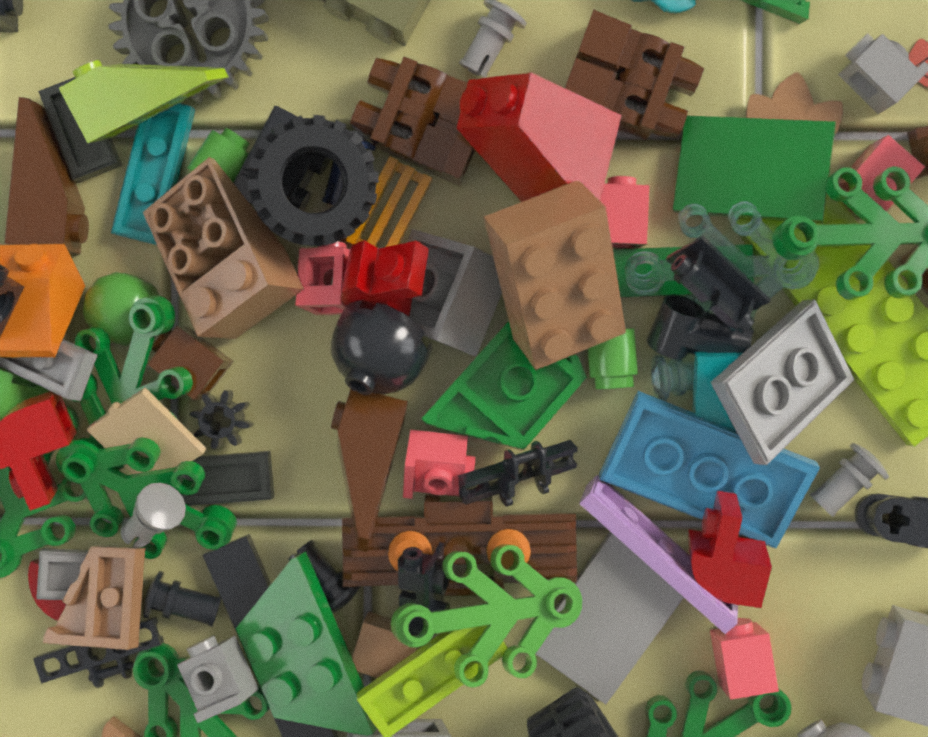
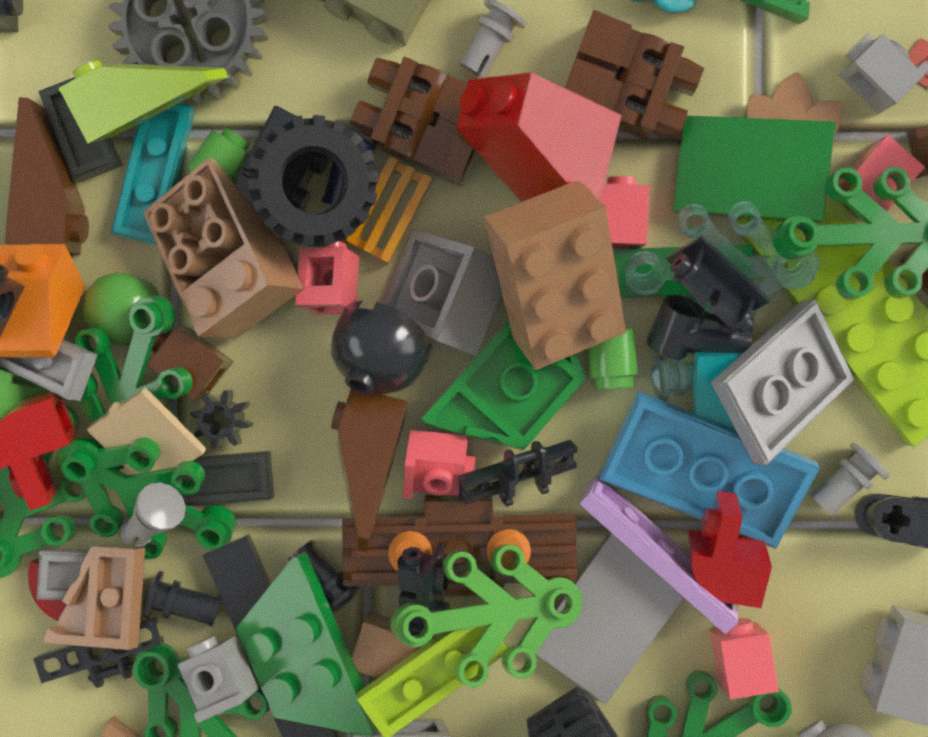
(385, 275): red brick -> none

